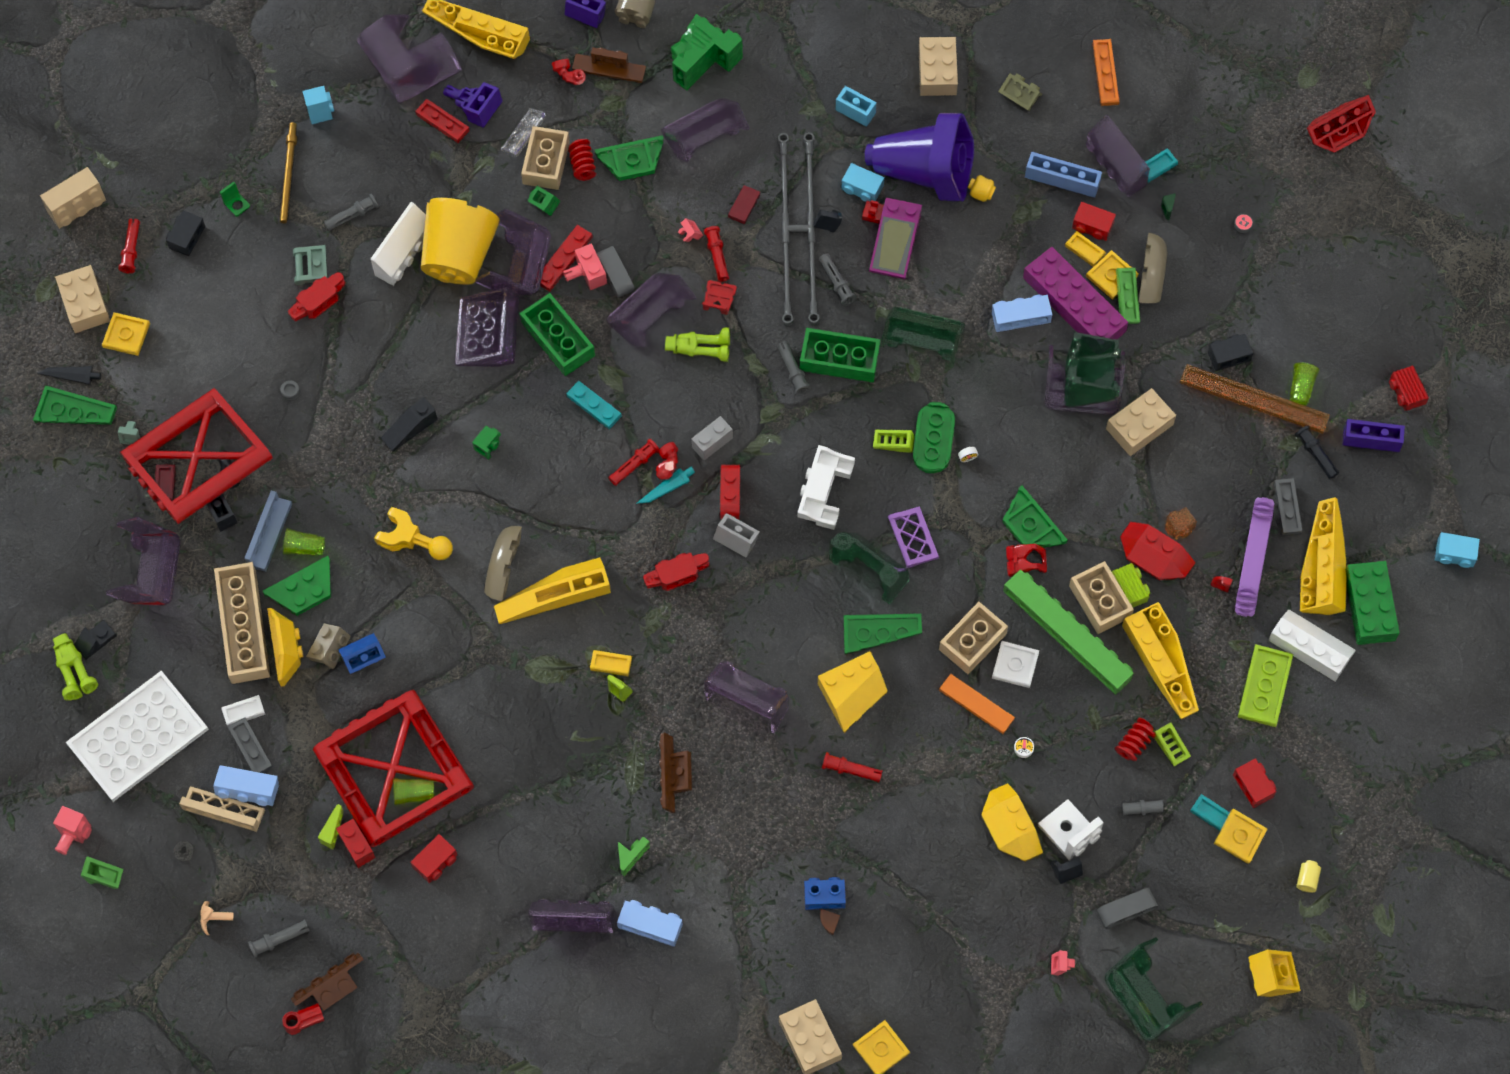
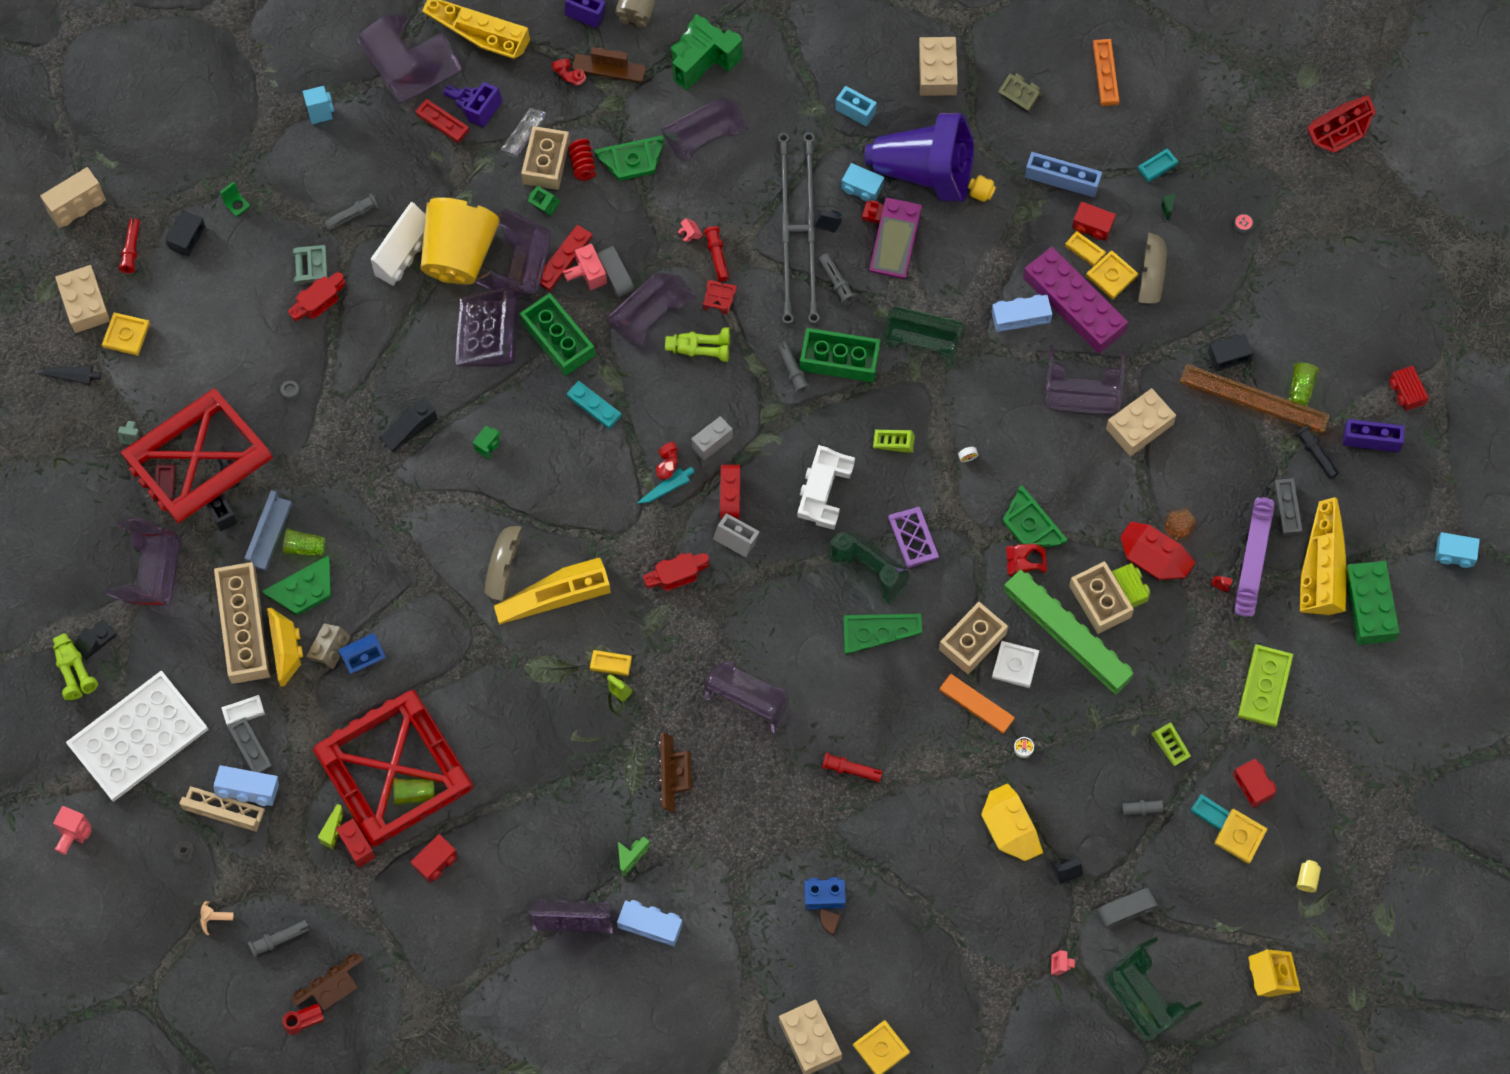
(67, 407): green wing -> none
(101, 872): bright green slope -> none
(291, 141): pearl gold bar -> none
(408, 535): yellow piece -> none
(640, 457): red pin -> none
(744, 204): dark red tile -> none
(852, 688): yellow wedge -> none
(934, 437): green tile -> none
(1075, 840): white bracket -> none
(1091, 370): clear green windscreen -> none
(1117, 156): clear purple slope -> none
(1128, 294): bright green tile -> none
(1135, 740): red piece -> none
(1162, 656): yellow wedge -> none
(1311, 645): white slope -> none

